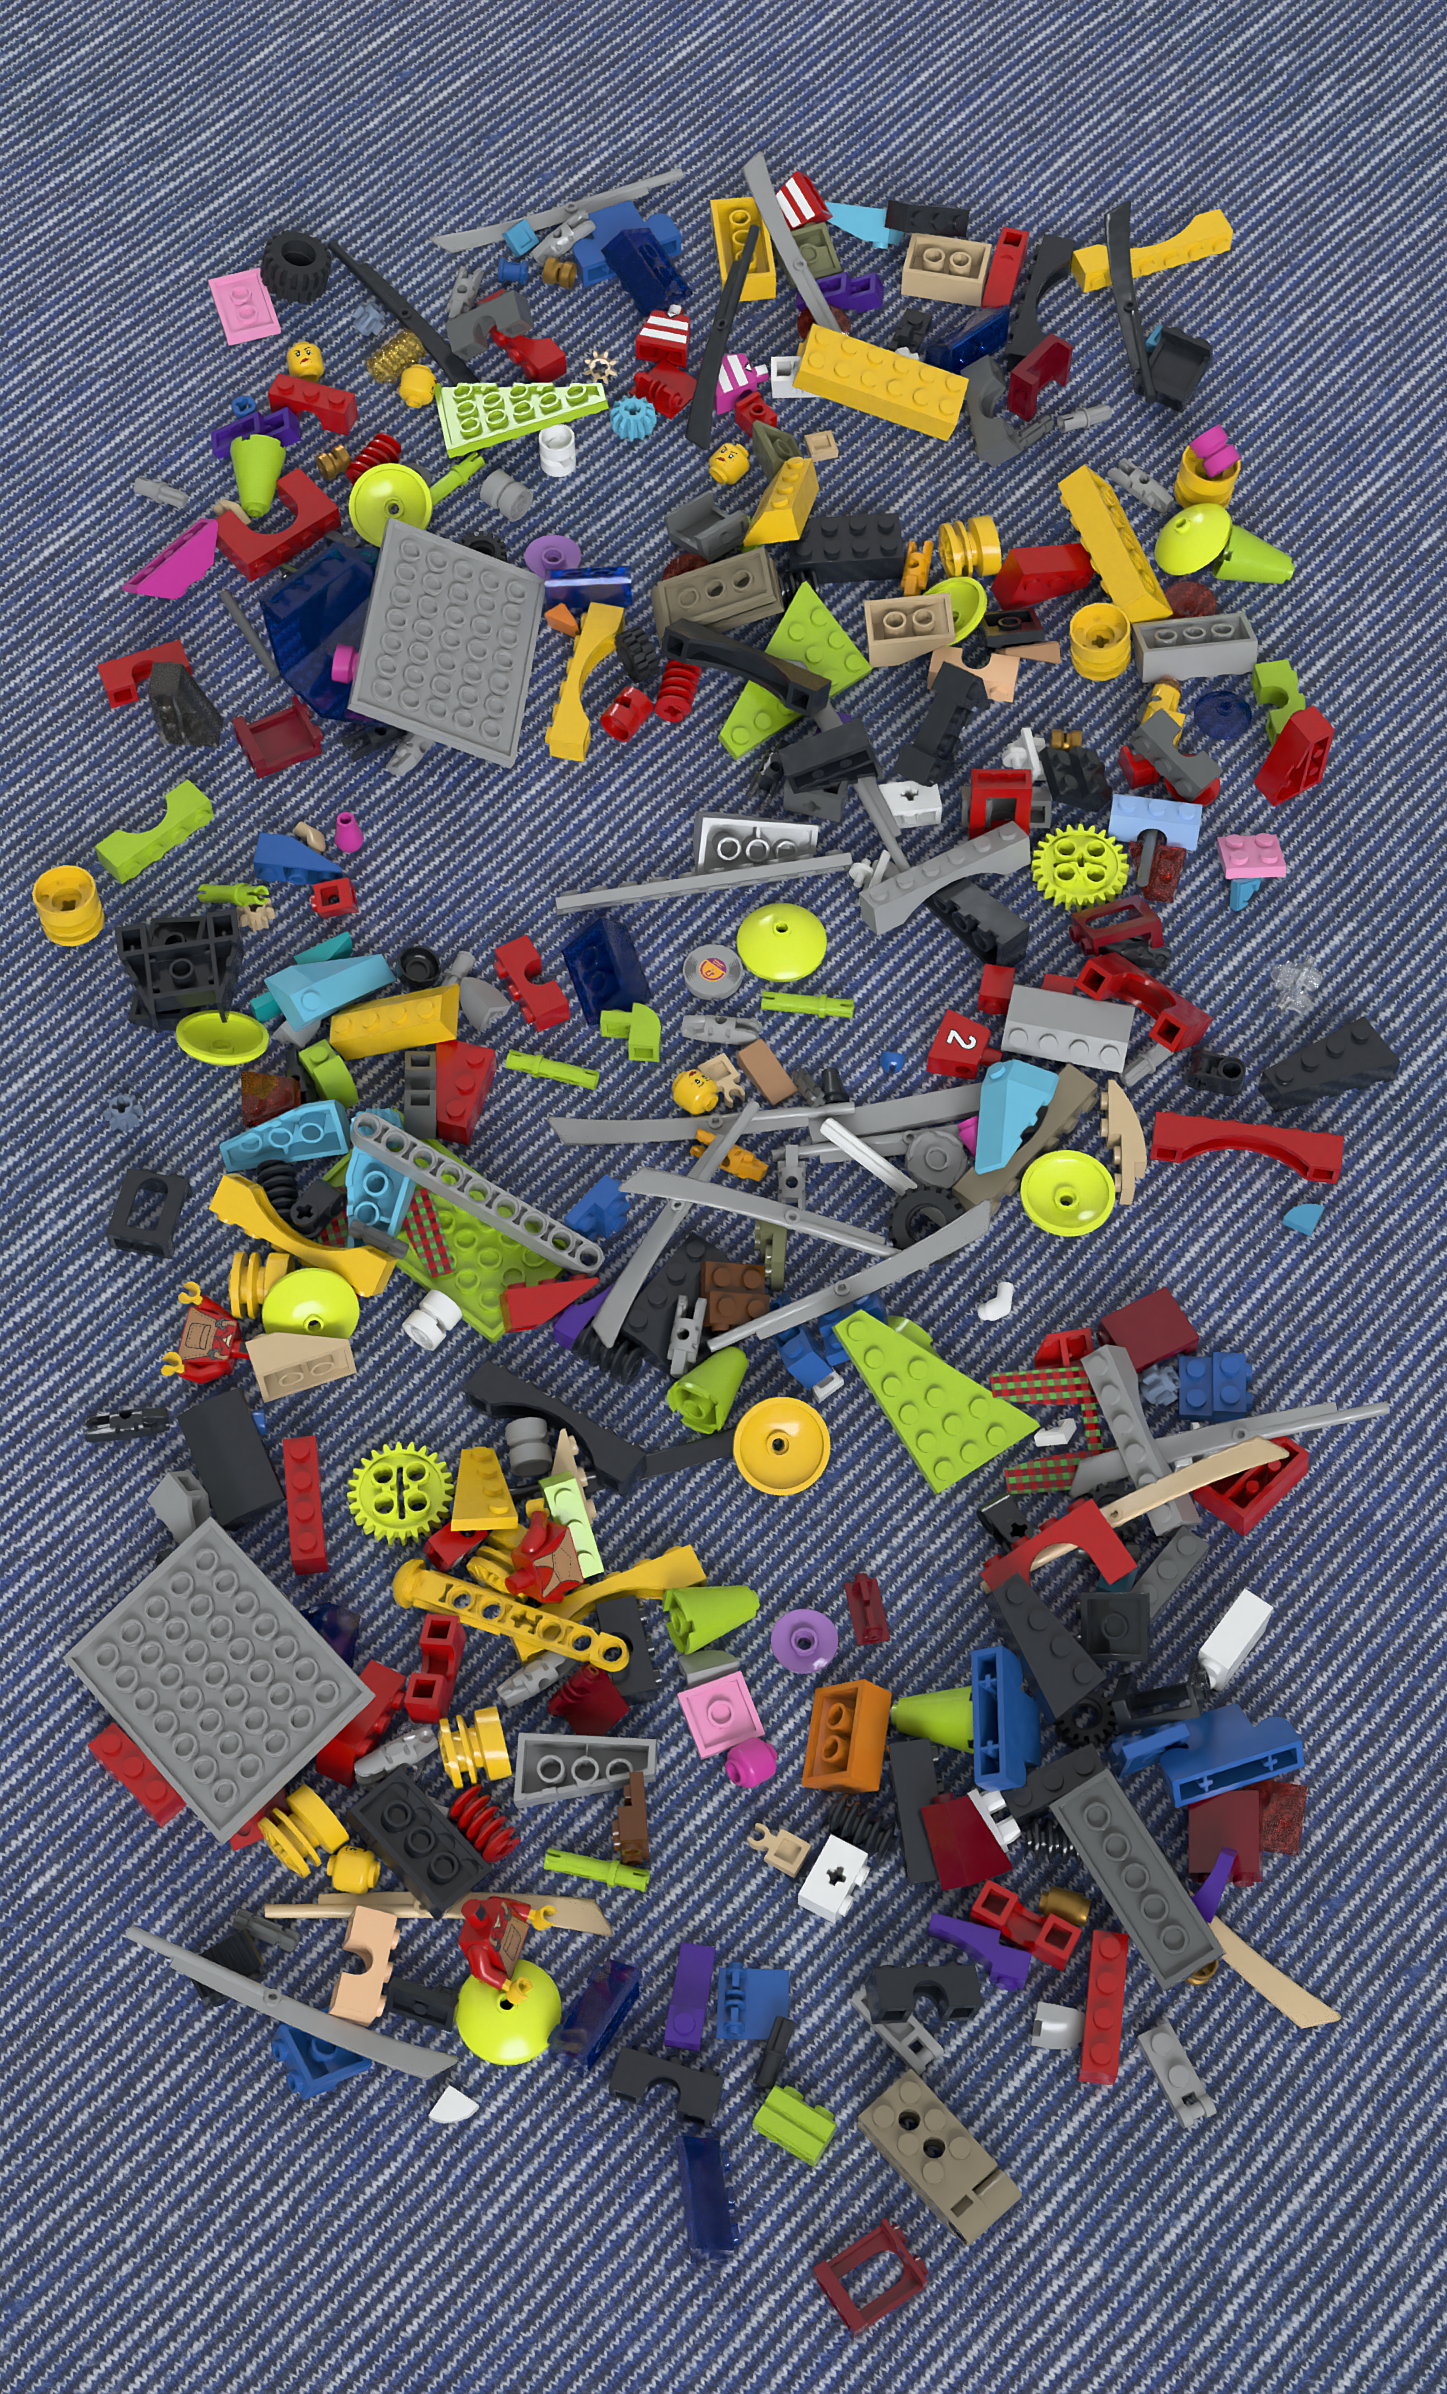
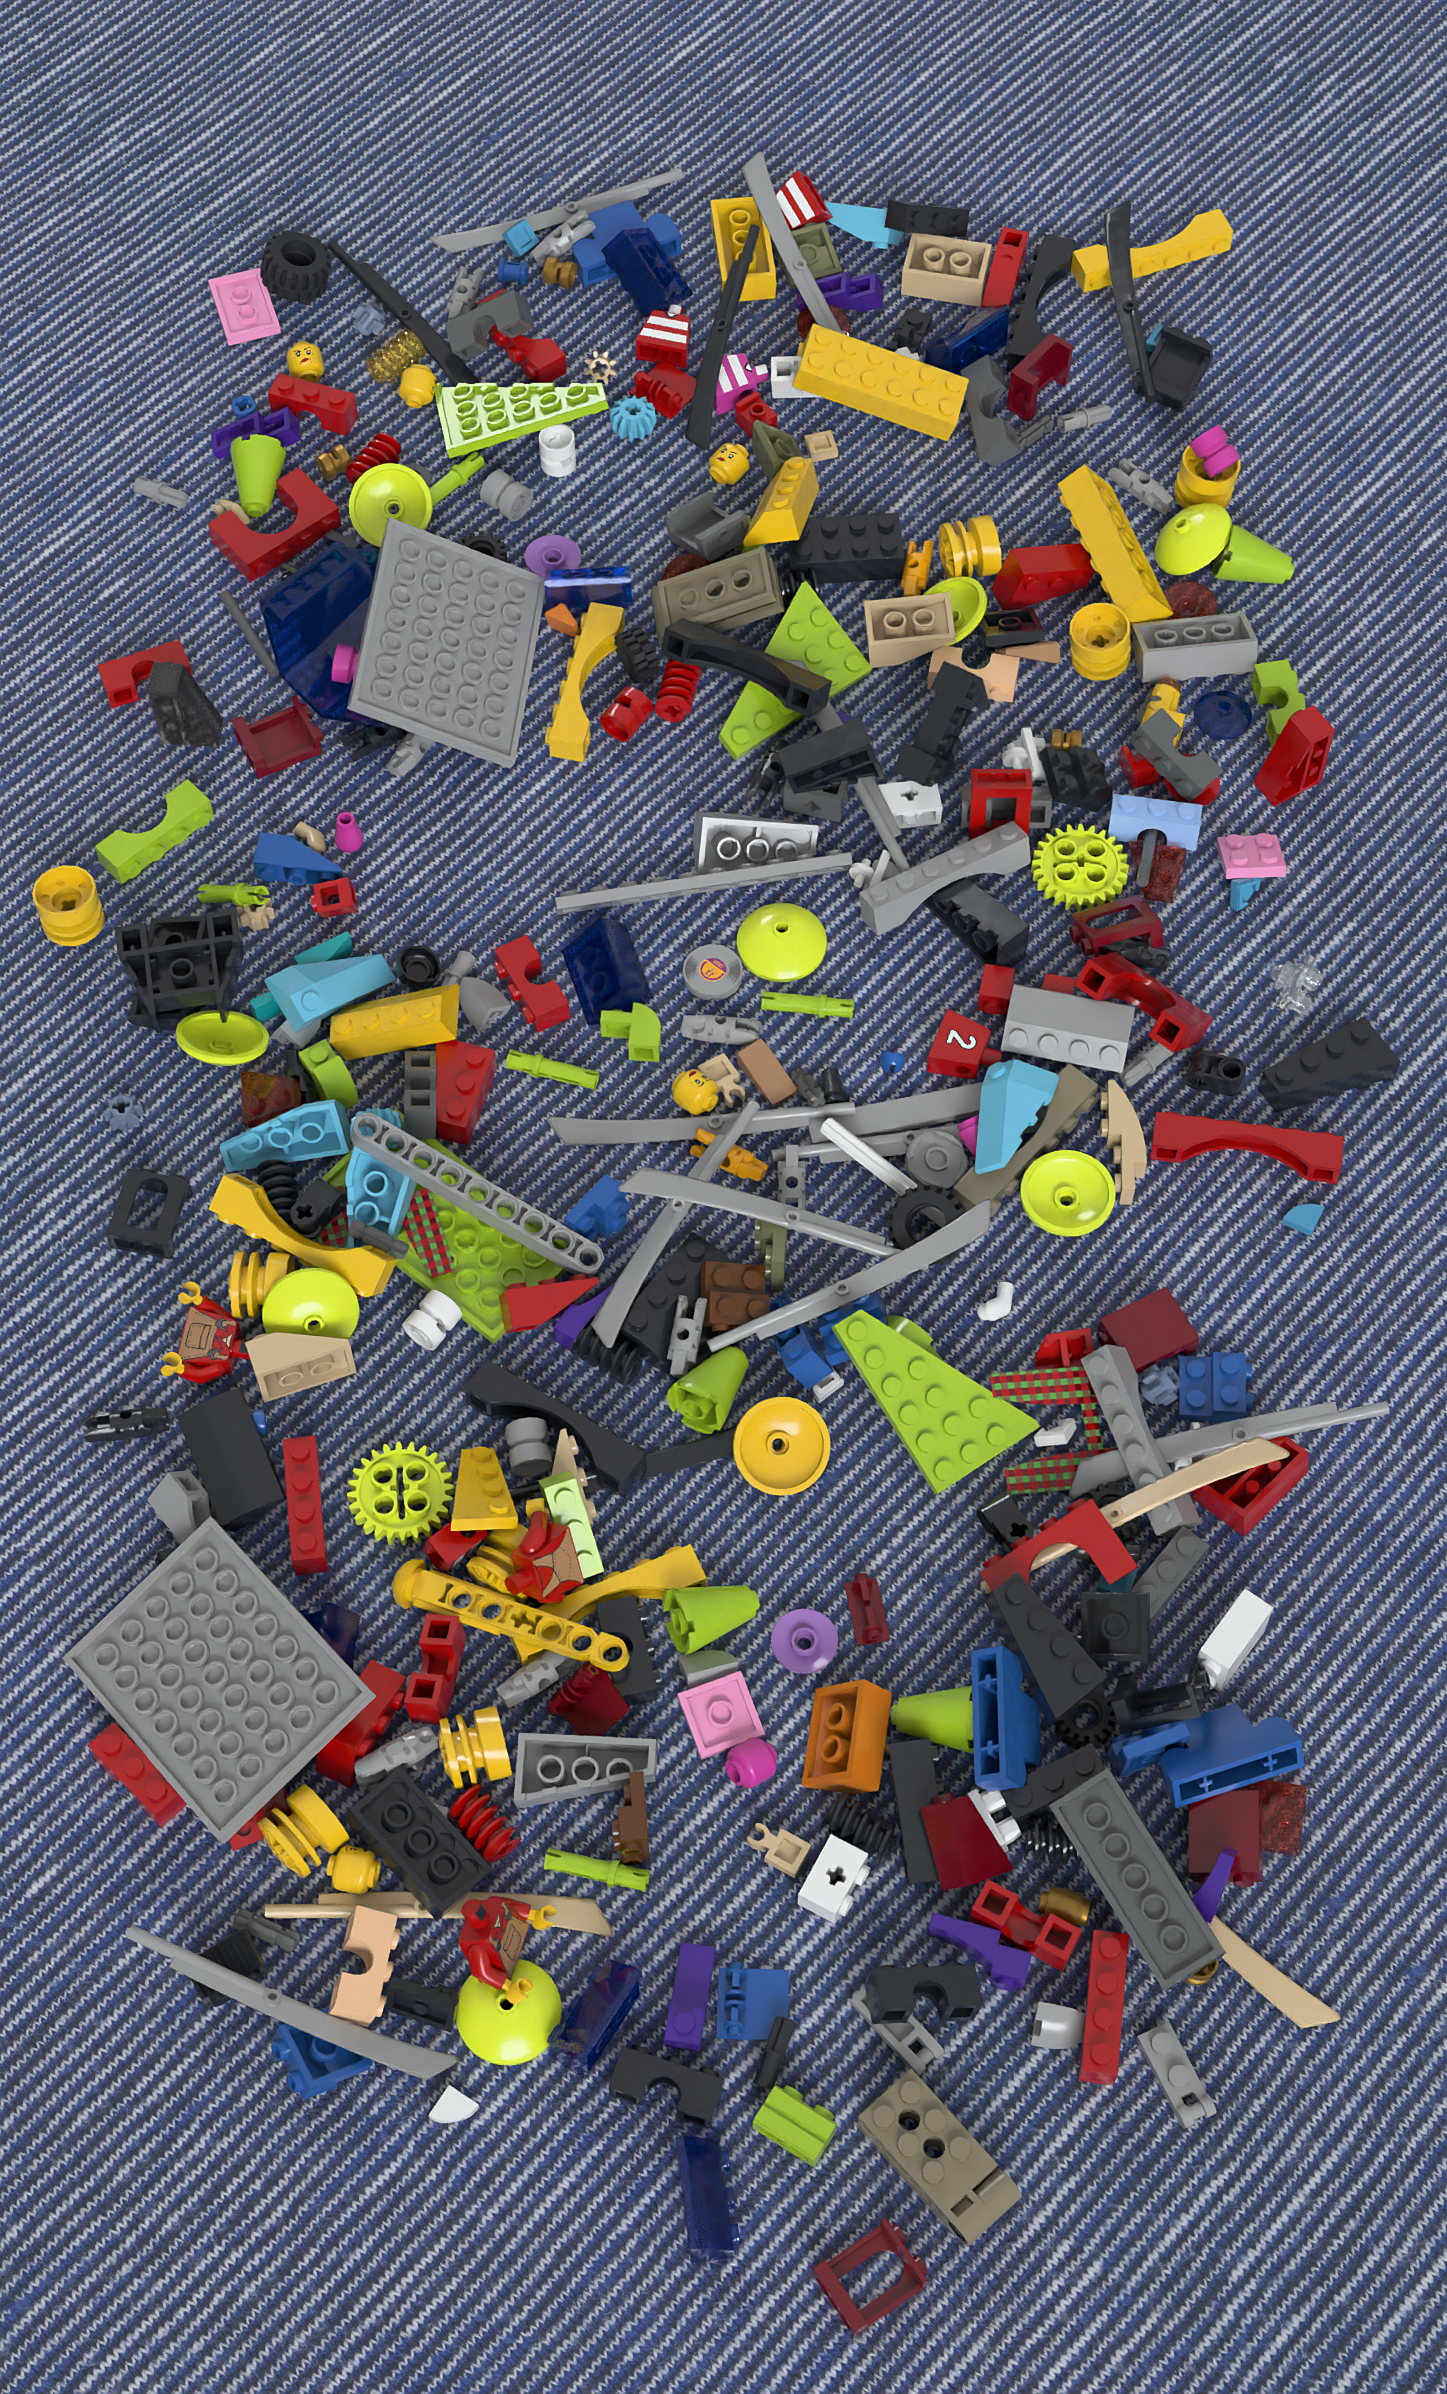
(178, 564): dark pink wedge -> none

